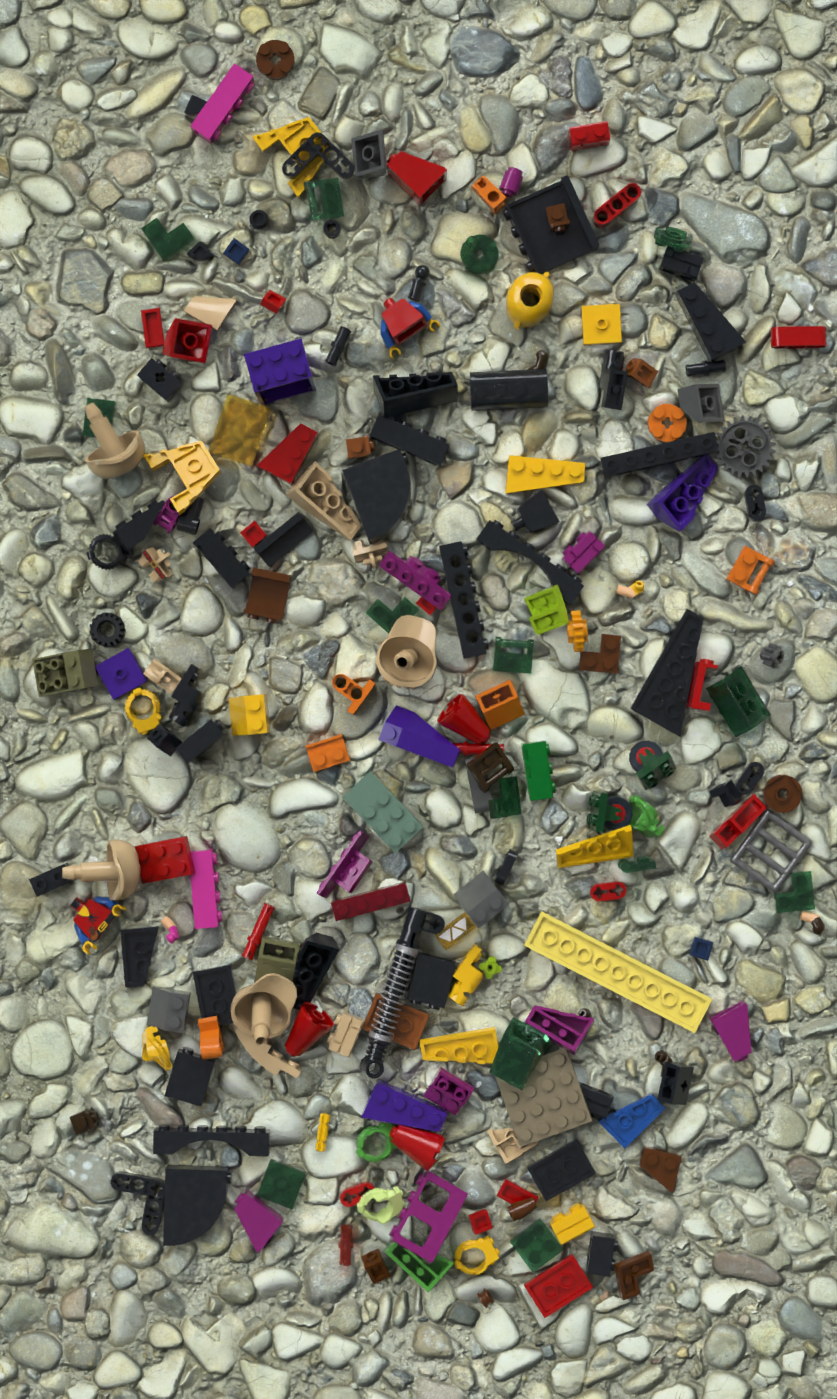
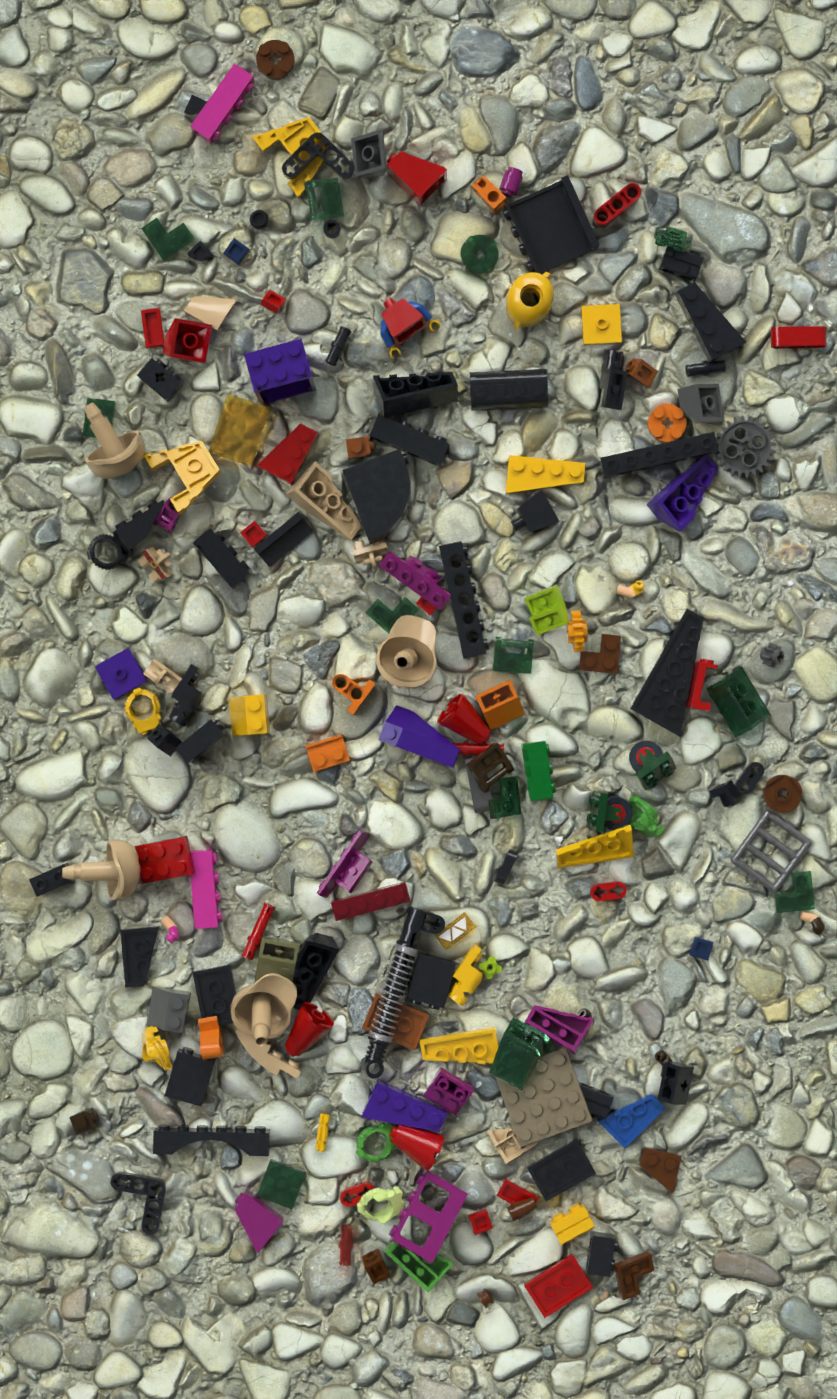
(65, 672): olive slope -> none
(94, 919): torso -> none
(99, 621): black tyre -> none
(189, 520): black piece -> none
(192, 1200): black brick -> none
(267, 595): reddish brown panel -> none
(346, 1033): tan brick -> none
(383, 811): sand green brick -> none
(422, 272): black pin -> none
(481, 899): dark grey slope -> none
(486, 1245): yellow piece -> none
(498, 539): black arch -> none
(536, 1245): clear green plate -> none
(542, 360): dark brown arm -> none
(557, 218): reddish brown bracket -> none
(583, 552): magenta brick -> none
(589, 136): red brick -> none
(618, 972): light yellow plate -> none
(642, 863): clear green plate -> none
(734, 1030): magenta slope -> none
(737, 822): red slope -> none
(744, 567): orange plate -> none
(759, 502): black beam -> none

